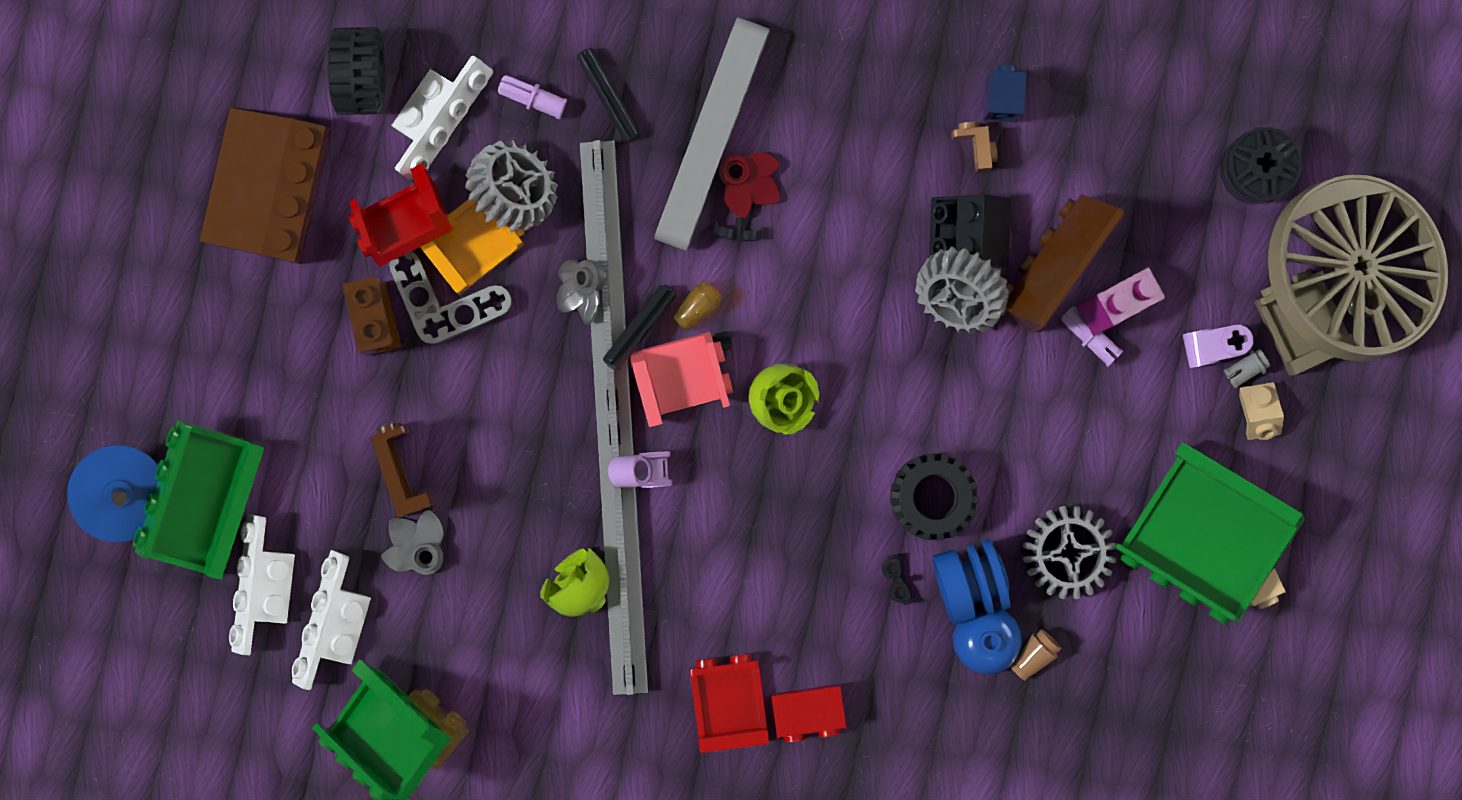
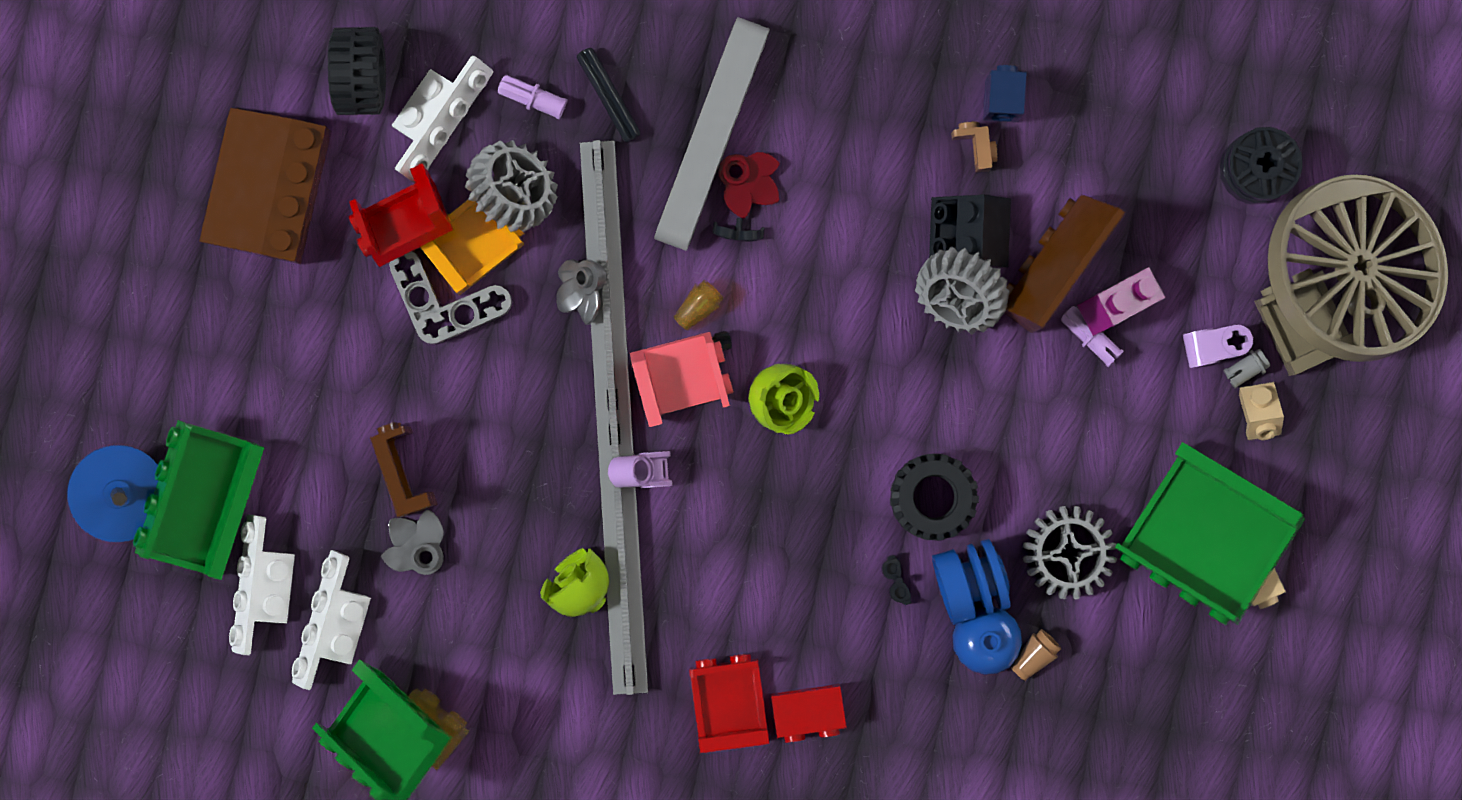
(372, 316): reddish brown panel -> none
(639, 327): black axle -> none

